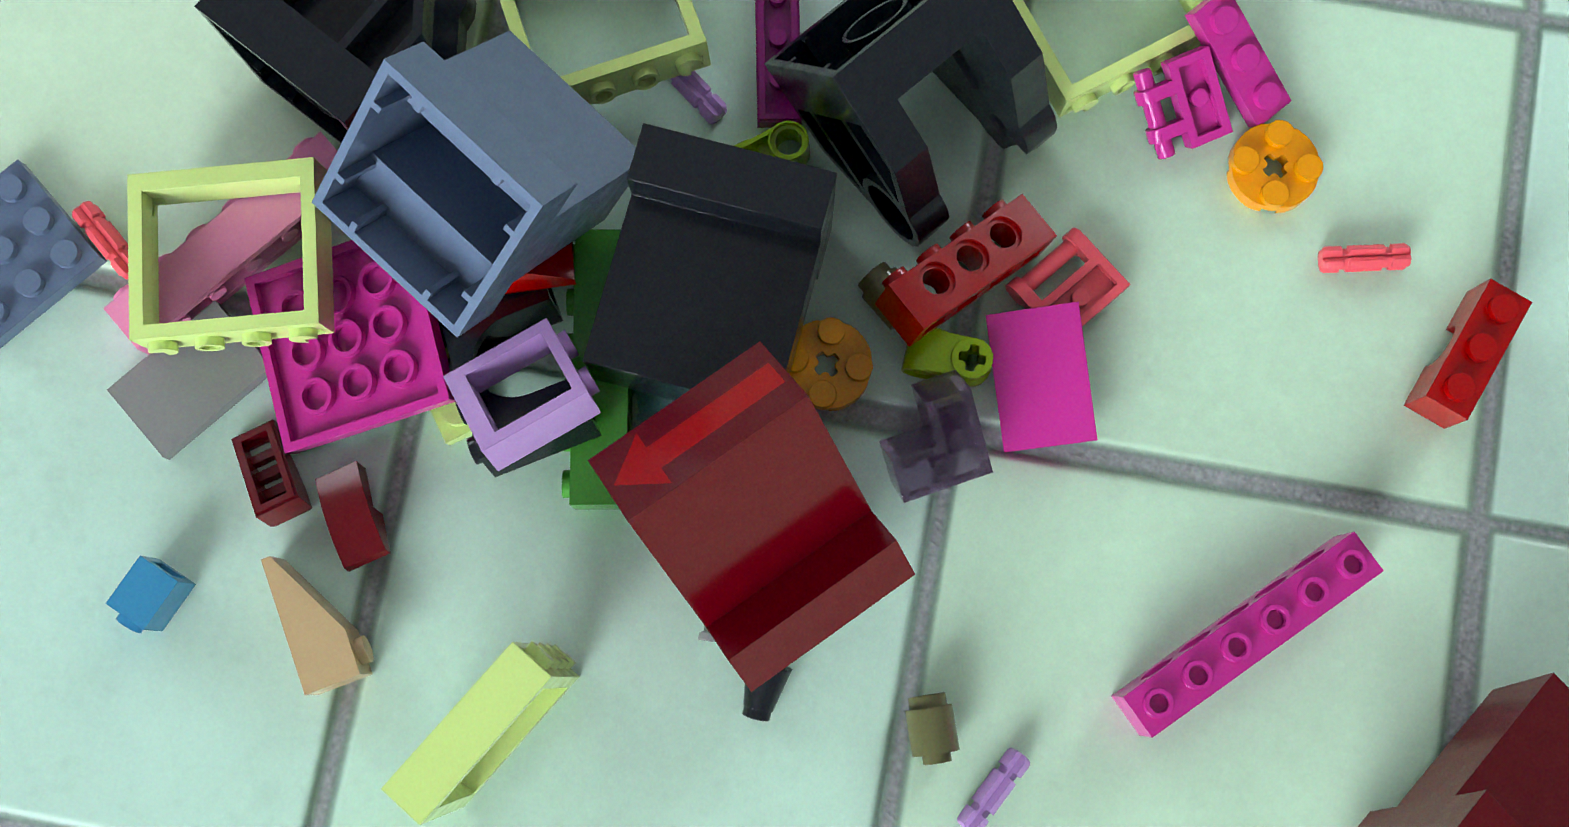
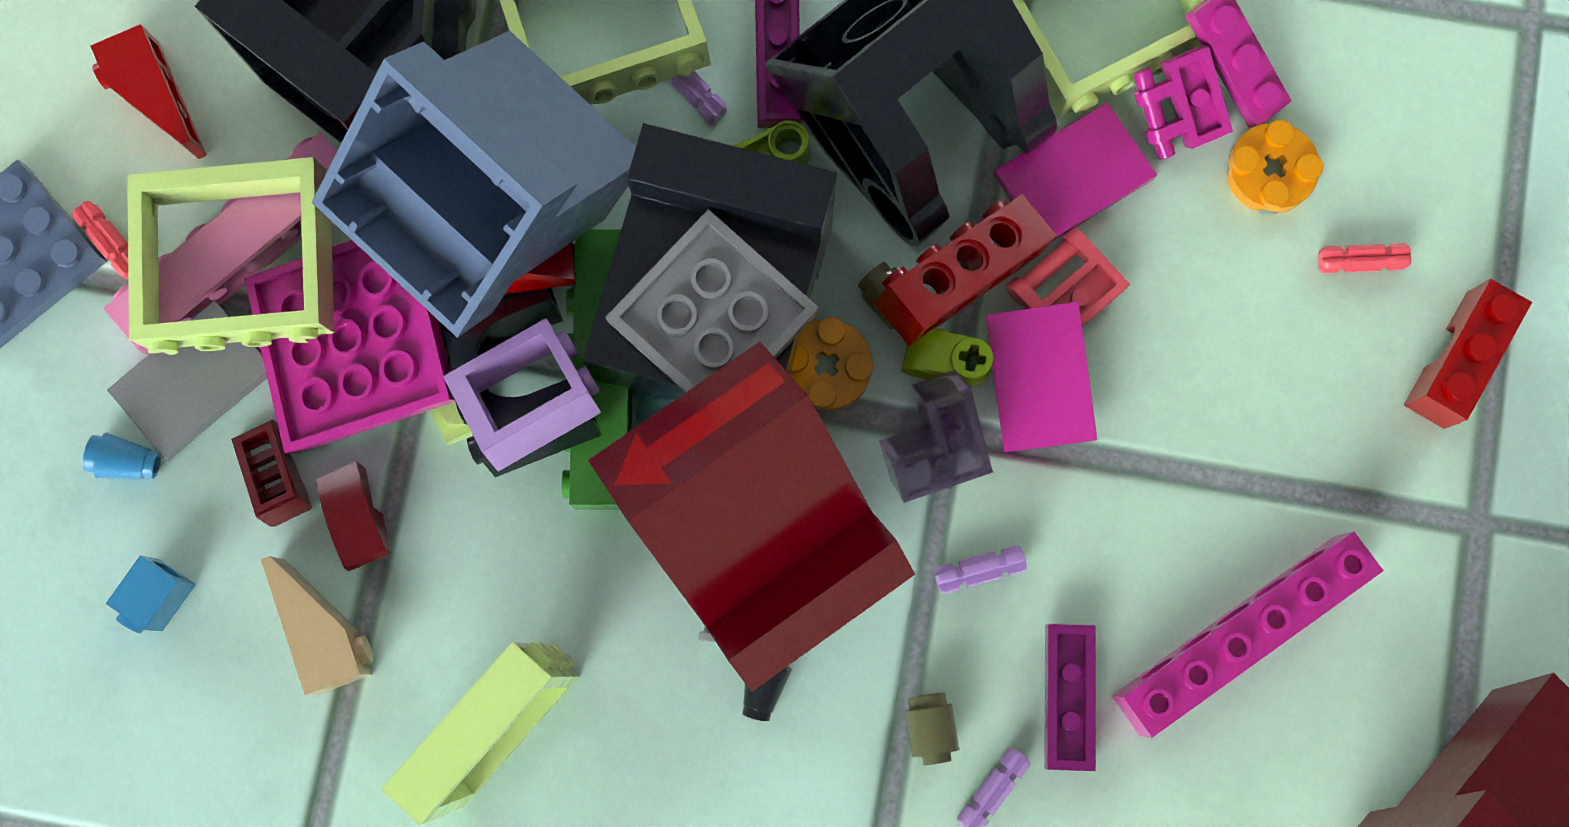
(118, 458): none -> dark azure cone
(140, 74): none -> red slope
(710, 305): none -> light grey plate
(980, 569): none -> lavender axle
(1070, 697): none -> magenta plate
(1078, 171): none -> dark pink tile

